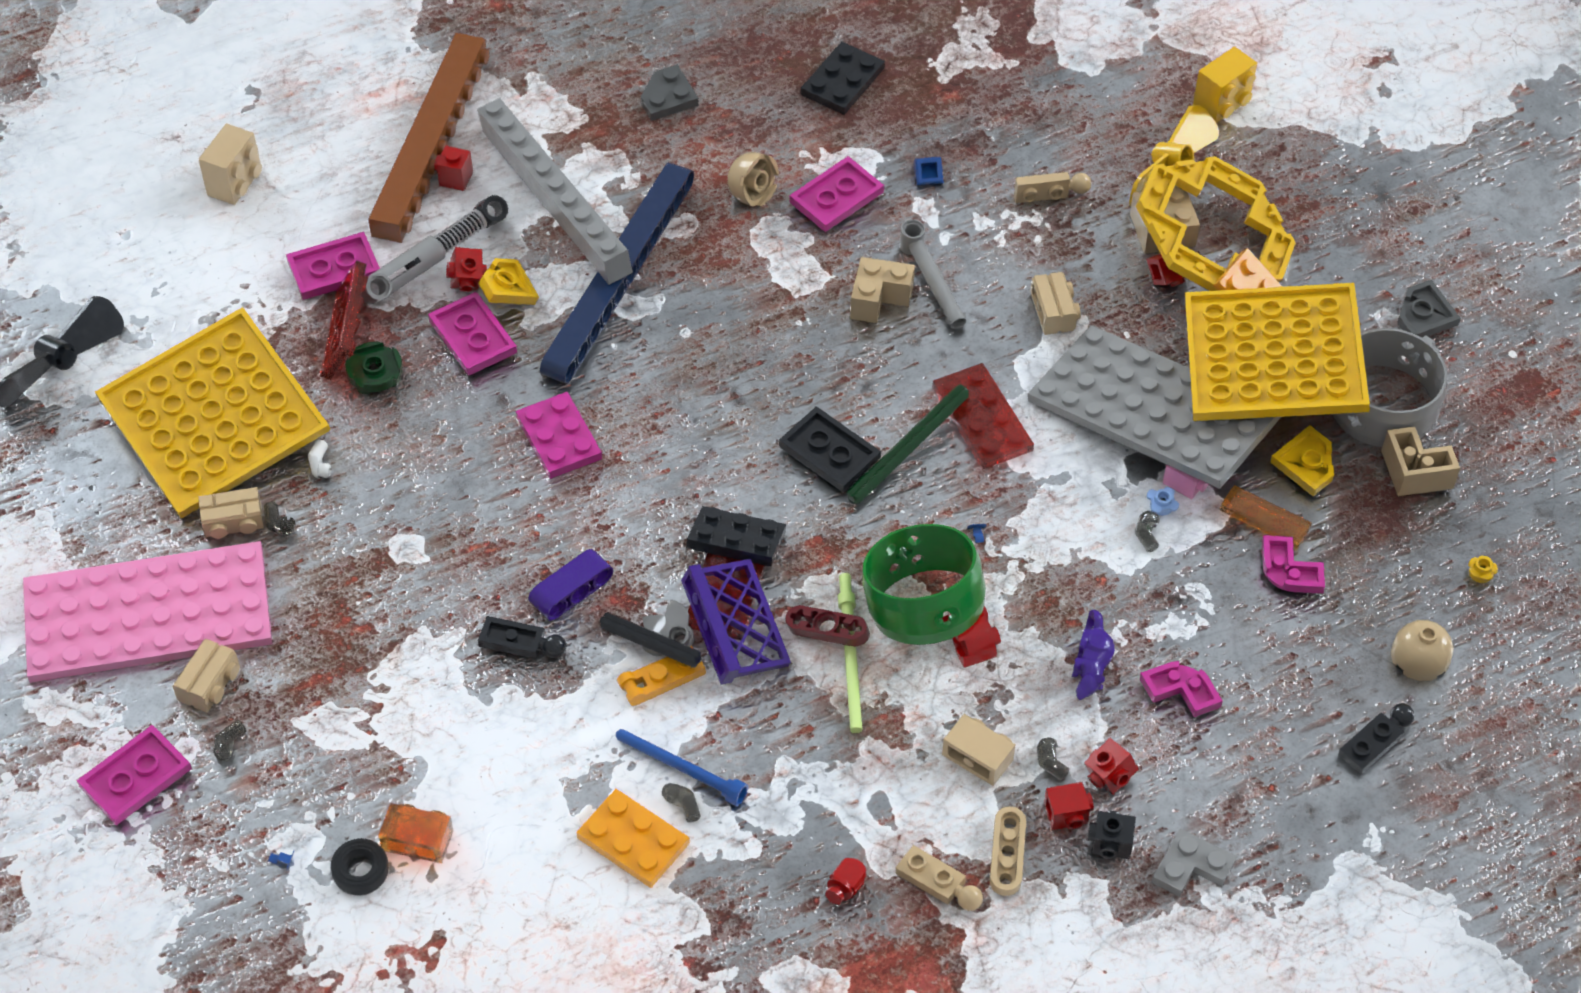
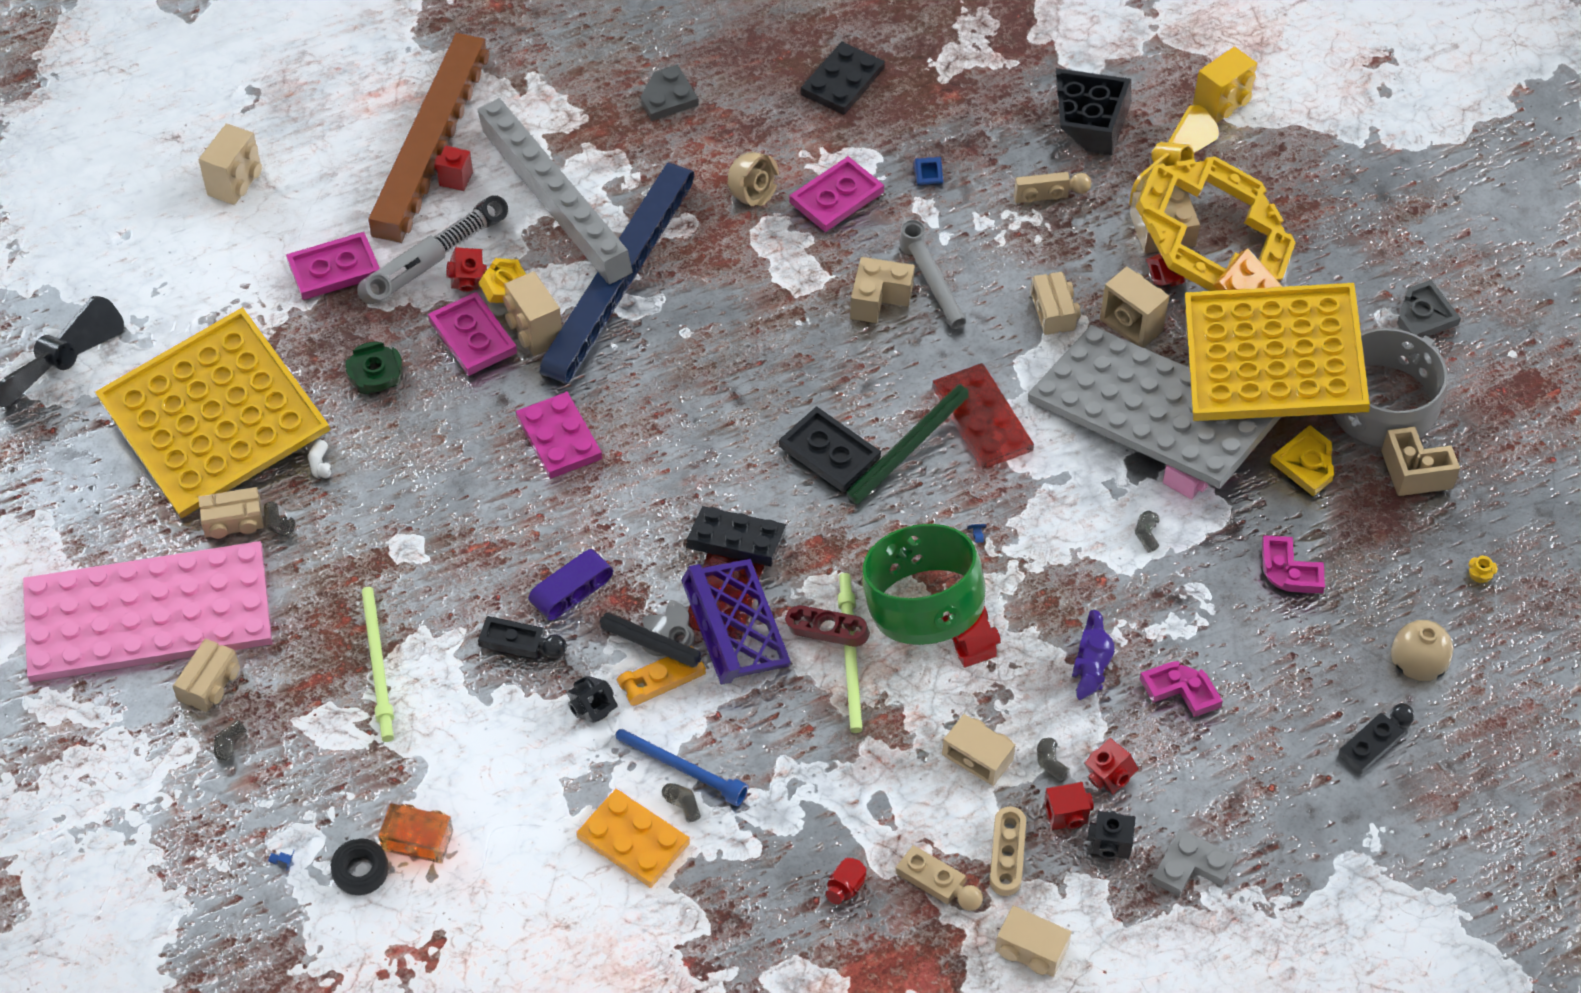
(134, 774): dark pink plate -> none
(344, 320): clear red plate -> none
(383, 711): none -> yellowish green bar
(532, 312): none -> tan brick
(599, 700): none -> black brick
(1032, 941): none -> tan brick
(1093, 108): none -> black wedge
(1134, 307): none -> tan brick
(1162, 507): light blue plate -> none
(1265, 515): clear orange tile -> none

